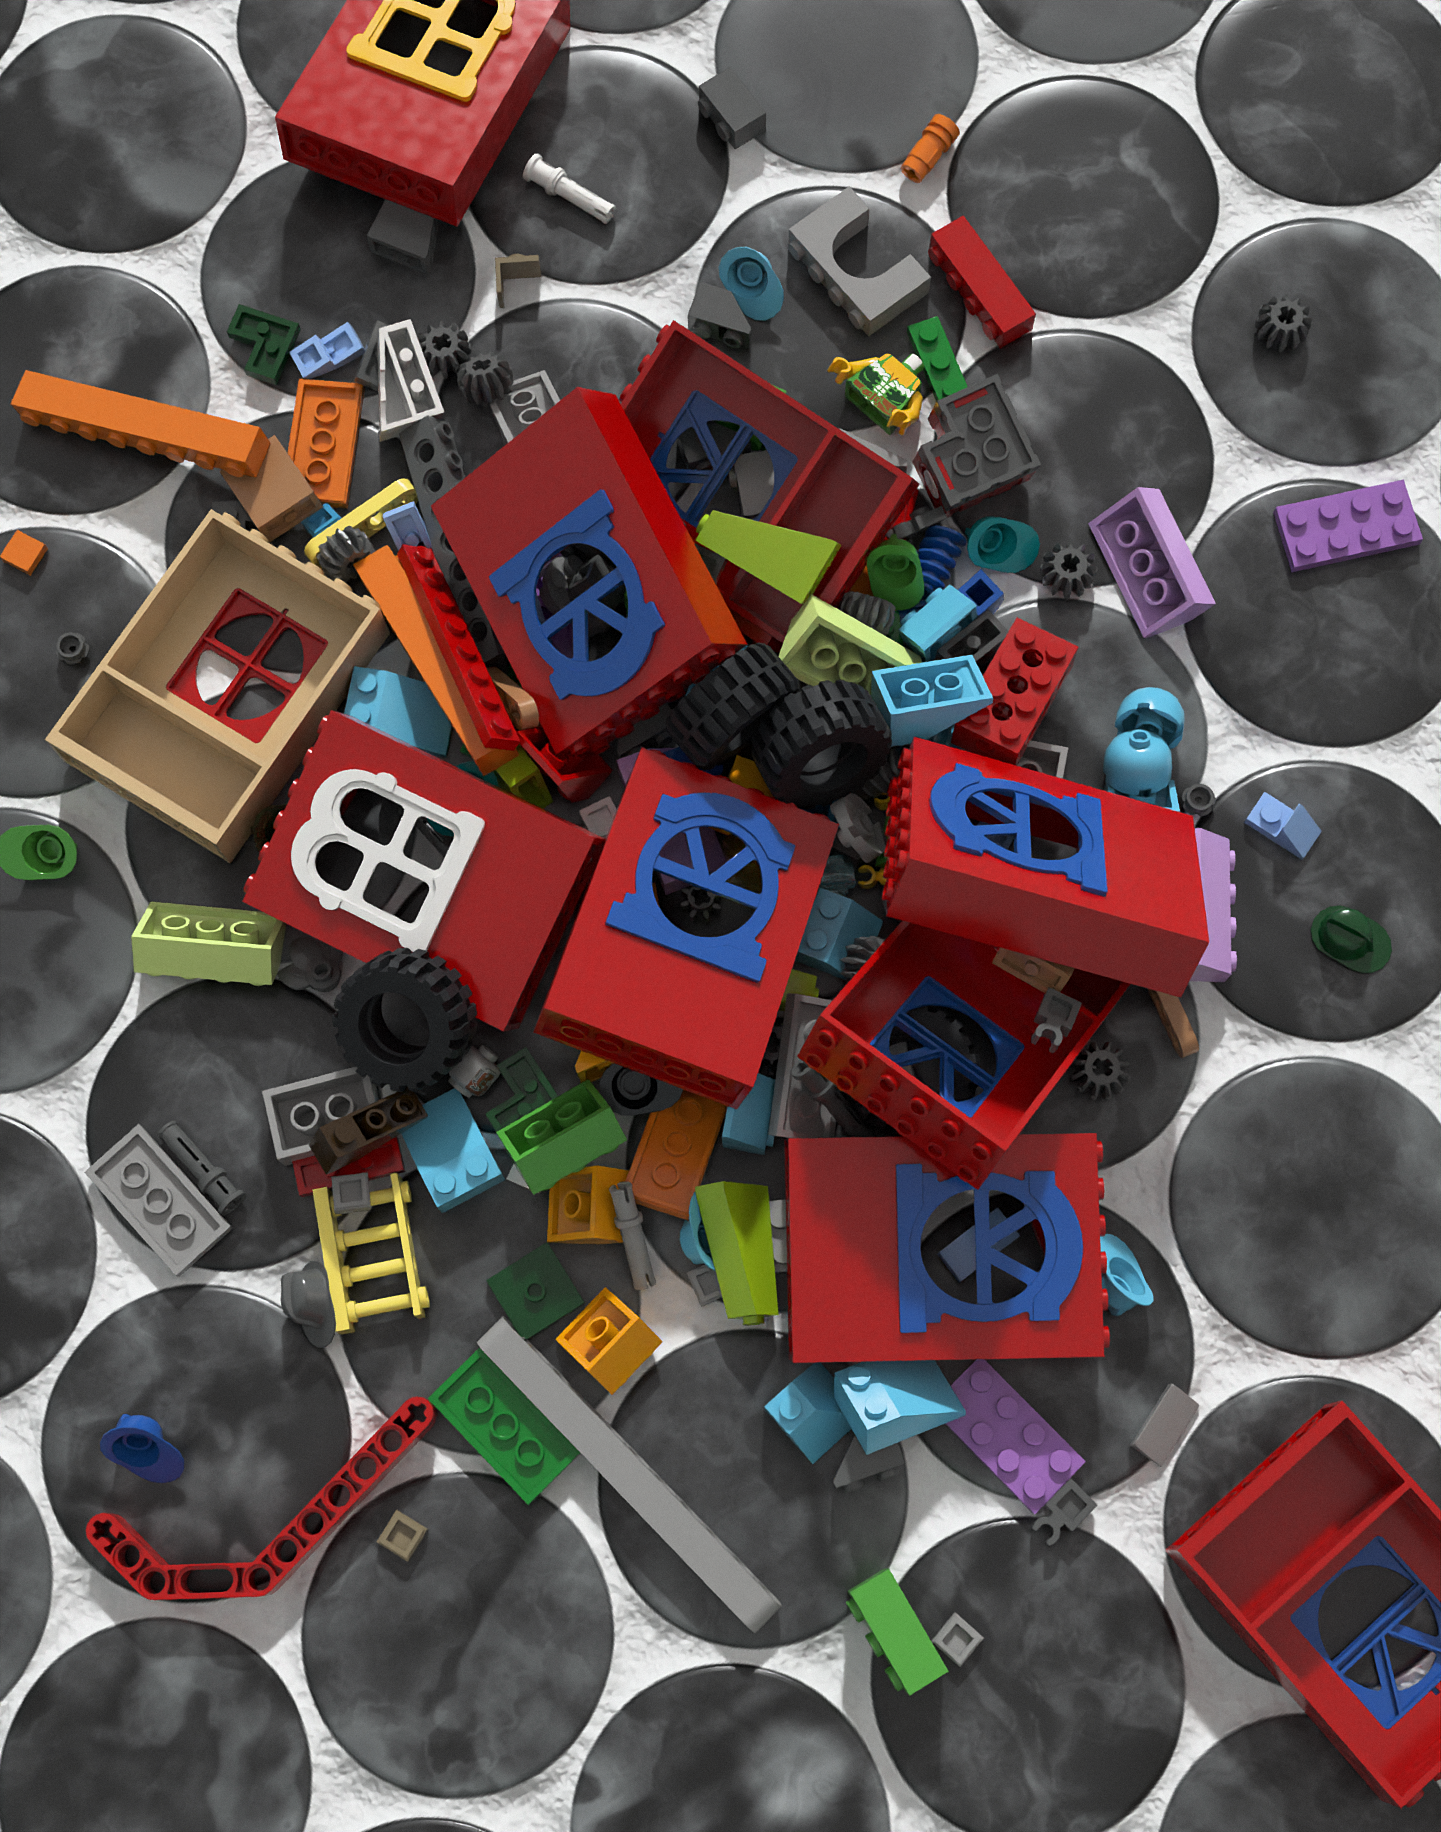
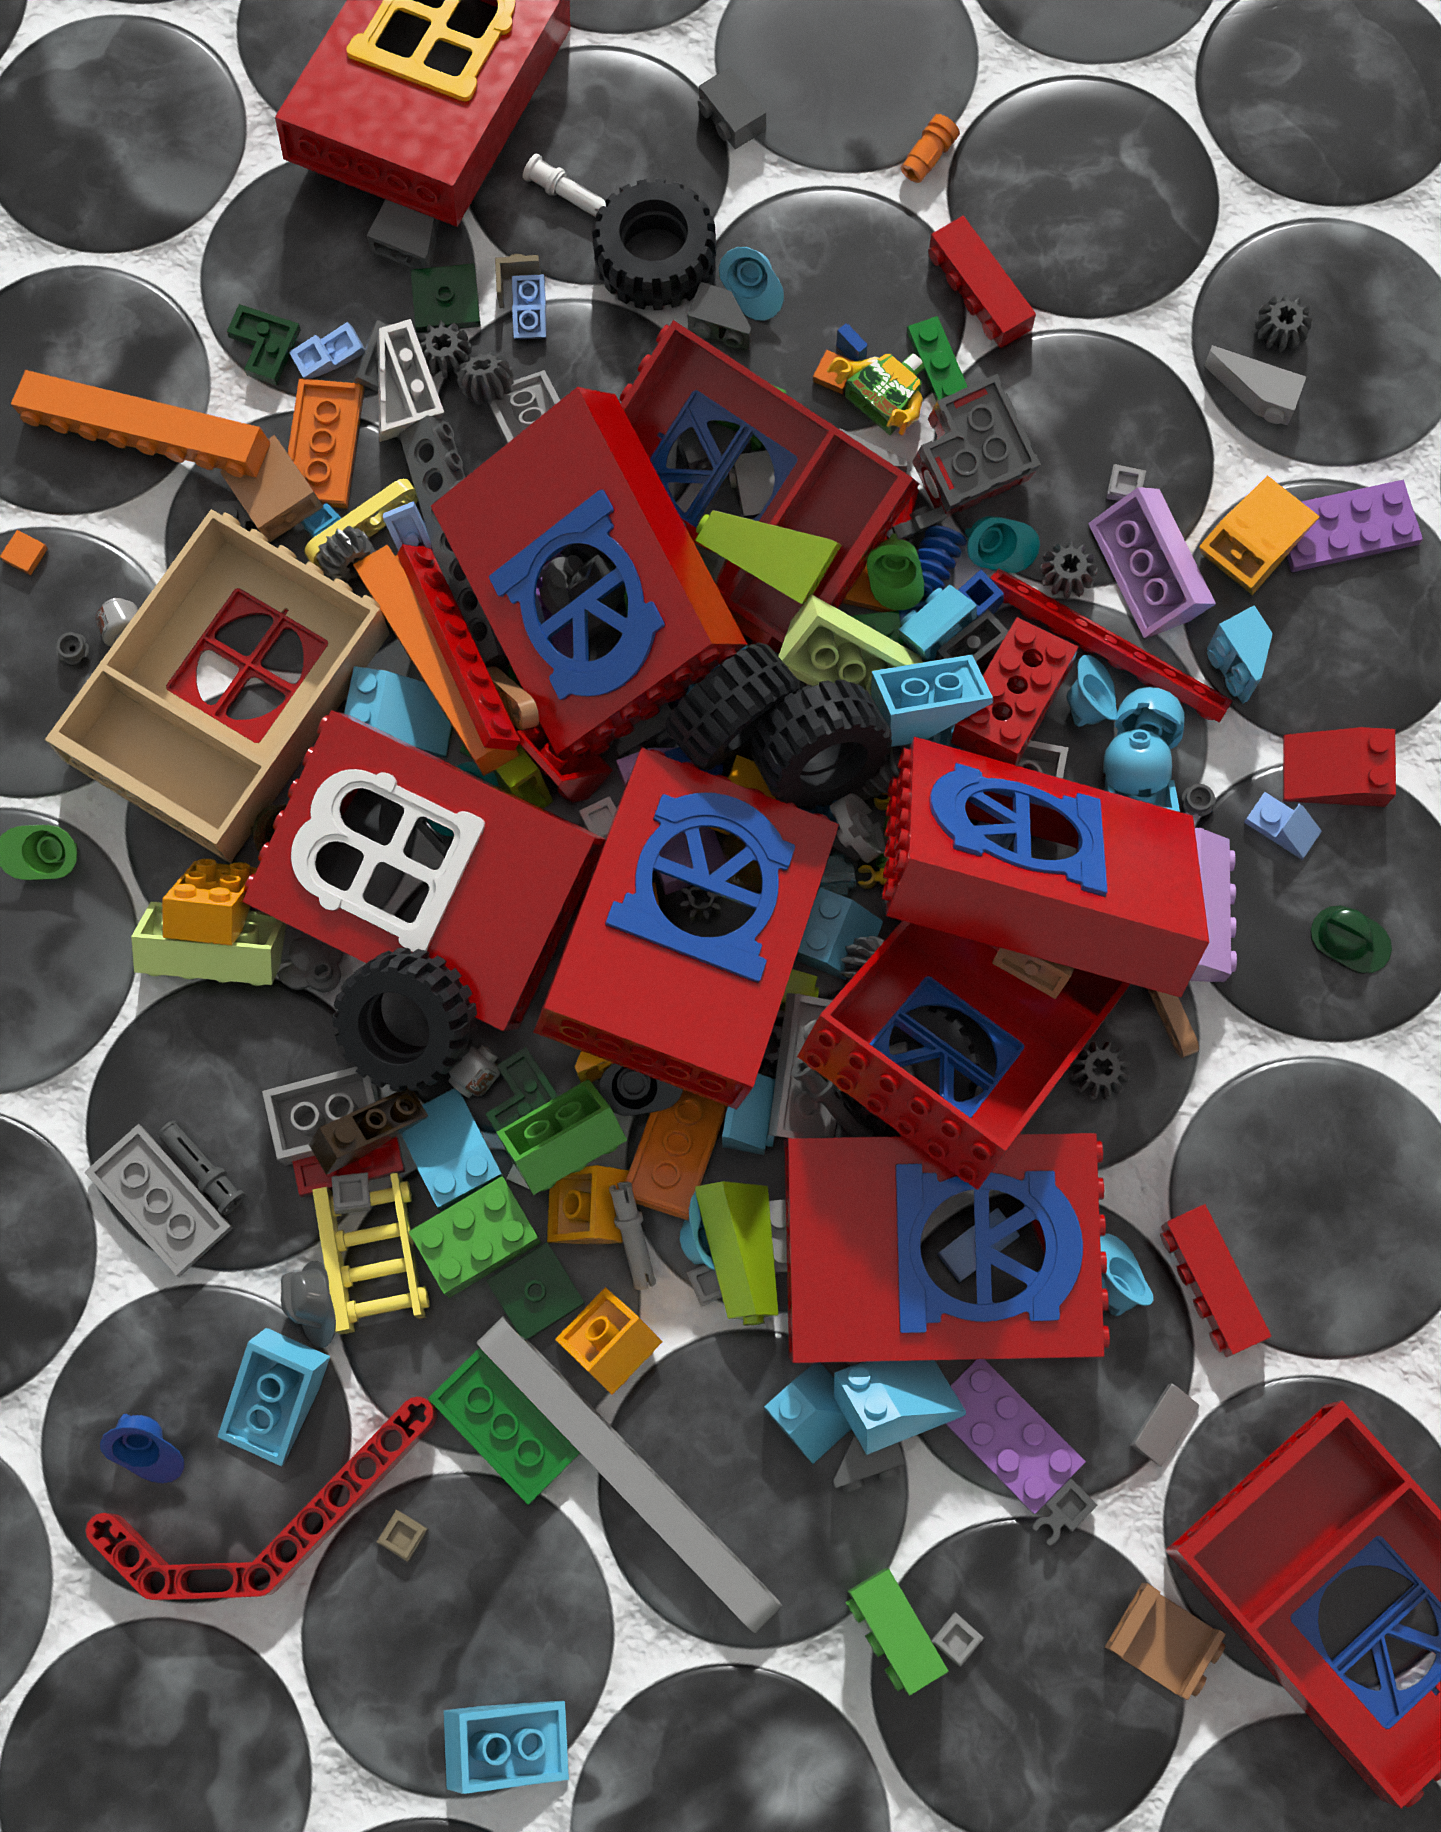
(114, 618): none -> light grey head
(207, 903): none -> light orange slope
(272, 1395): none -> medium azure slope
(445, 295): none -> dark green plate
(474, 1237): none -> bright green brick
(505, 1746): none -> medium azure slope
(529, 306): none -> light blue slope
(654, 207): none -> black tyre
(827, 379): none -> orange tile
(851, 343): none -> blue tile
(867, 301): light grey arch -> none
(869, 610): dark grey gear -> none
(1056, 1017): dark grey plate -> none
(1092, 694): none -> medium azure piece
(1114, 648): none -> red plate
(1124, 481): none -> light grey tile
(1166, 1642): none -> medium nougat panel
(1215, 1281): none -> red brick
(1241, 651): none -> medium azure slope
(1258, 534): none -> light orange slope
(1260, 386): none -> light grey slope
(1340, 767): none -> red slope

